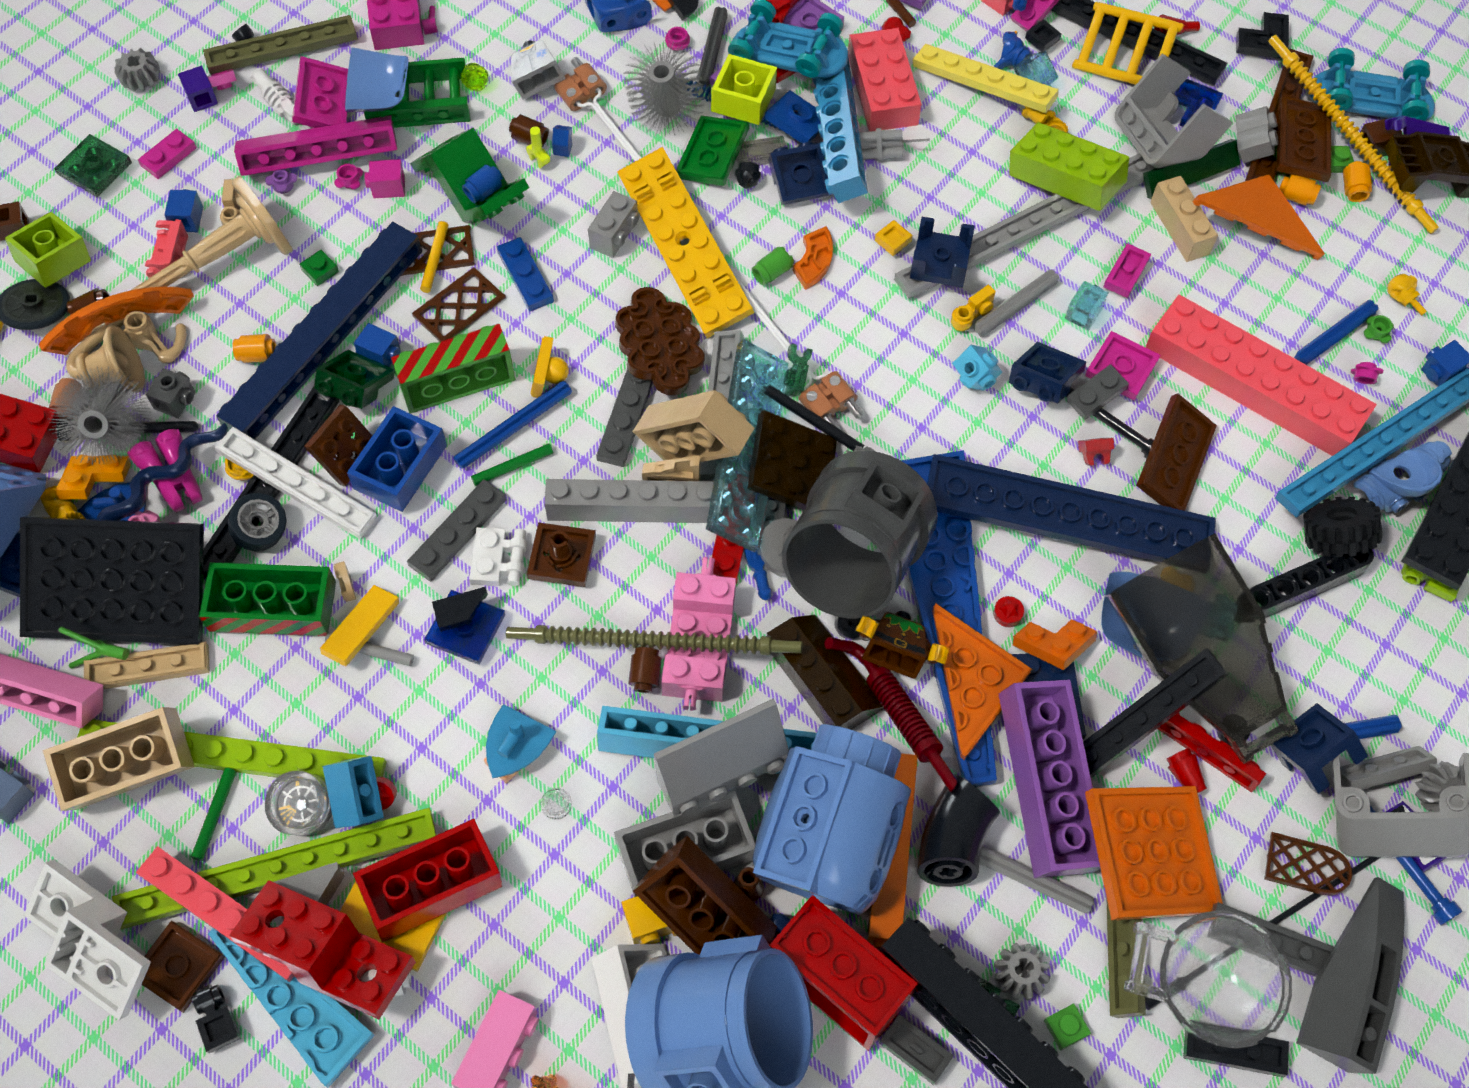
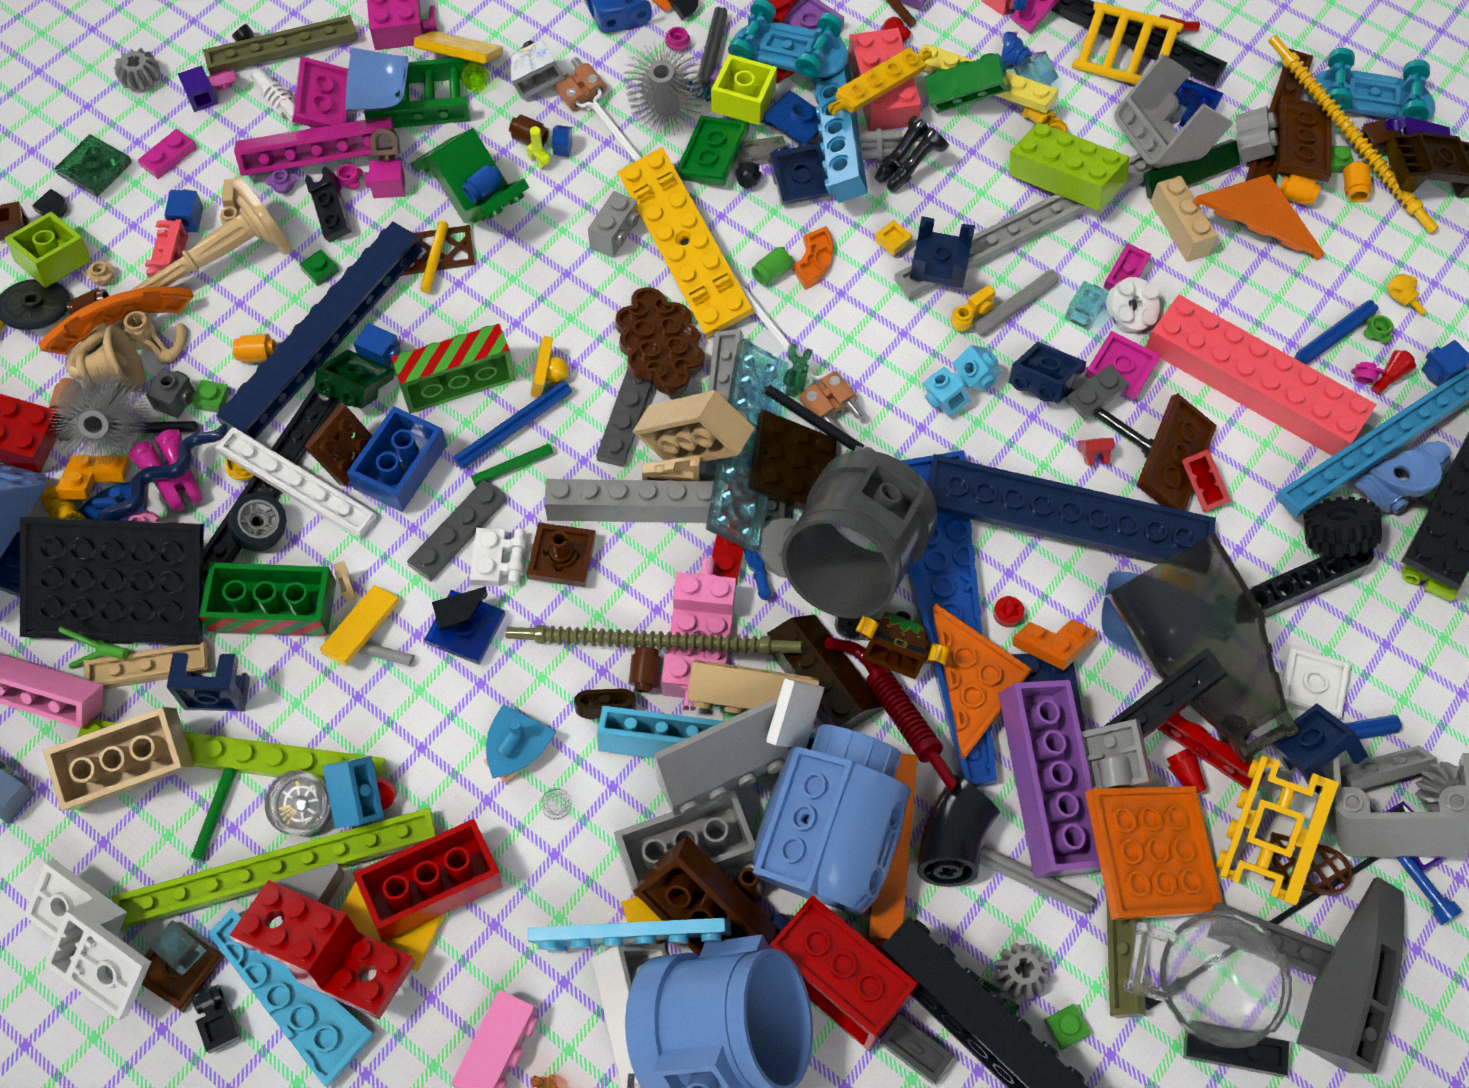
(50, 202): none -> black tile
(100, 273): none -> tan plate
(177, 948): none -> clear light blue brick
(201, 900): coral plate -> none
(210, 396): none -> bright green plate
(216, 693): none -> dark blue panel
(329, 205): none -> black plate
(385, 143): none -> reddish brown plate
(458, 47): none -> yellow tile
(458, 286): reddish brown window -> none
(525, 274): blue plate -> none
(558, 938): none -> medium azure wing
(590, 702): none -> dark brown plate
(735, 685): none -> tan brick
(795, 714): none -> white tile
(879, 80): none -> yellow plate
(930, 141): none -> black piece
(946, 391): none -> medium azure brick
(967, 82): none -> green brick
(1043, 35): black plate -> none
(1117, 755): none -> light grey plate
(1147, 304): none -> white plate
(1205, 480): none -> red slope
(1256, 41): black plate -> none
(1304, 838): none -> yellow fence
(1314, 680): none -> white tile
(1398, 366): none -> red cone

